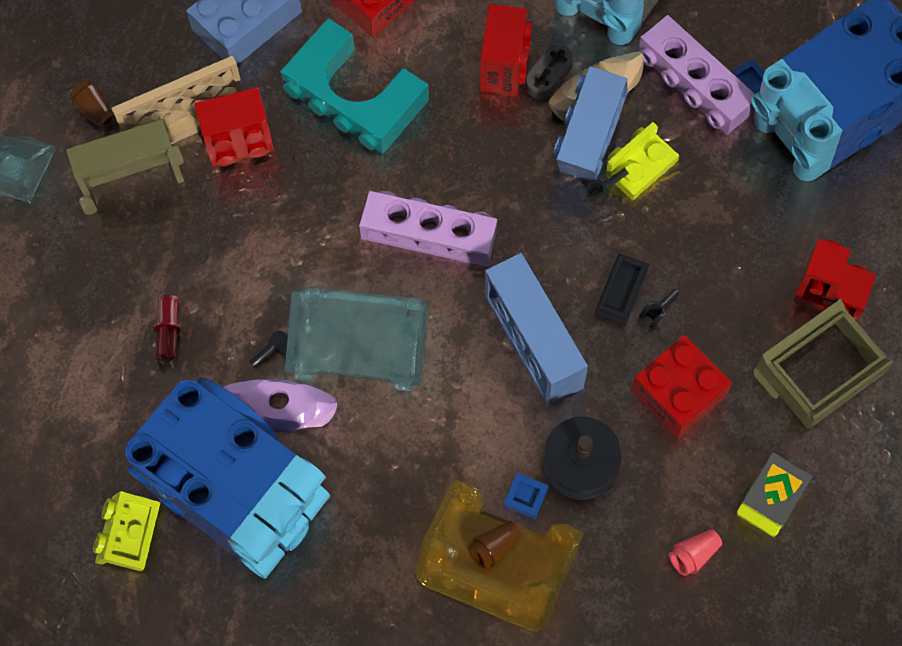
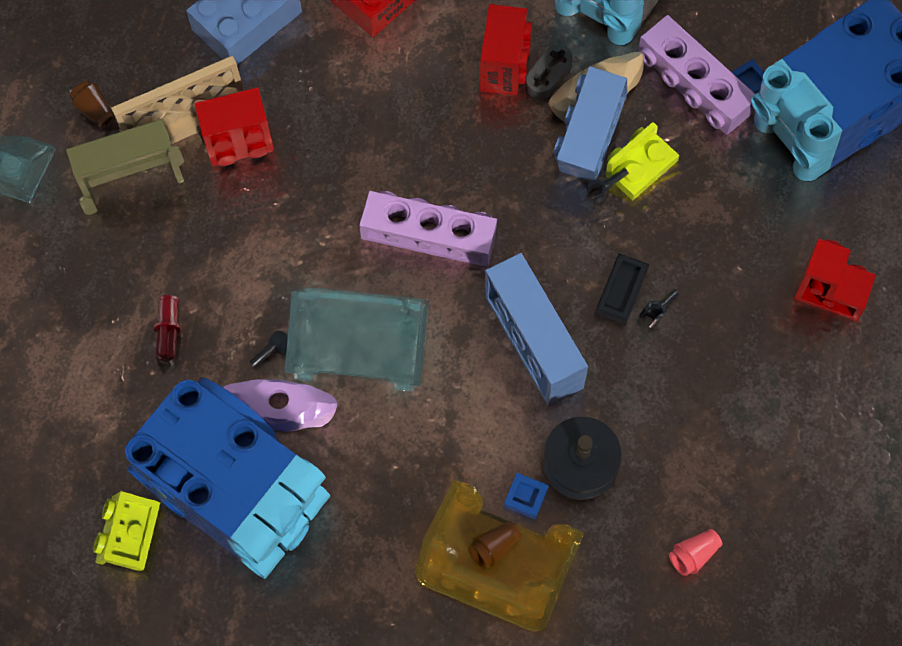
(373, 121): teal arch -> none
(681, 386): red brick -> none
(774, 495): piece -> none
(779, 384): olive piece -> none

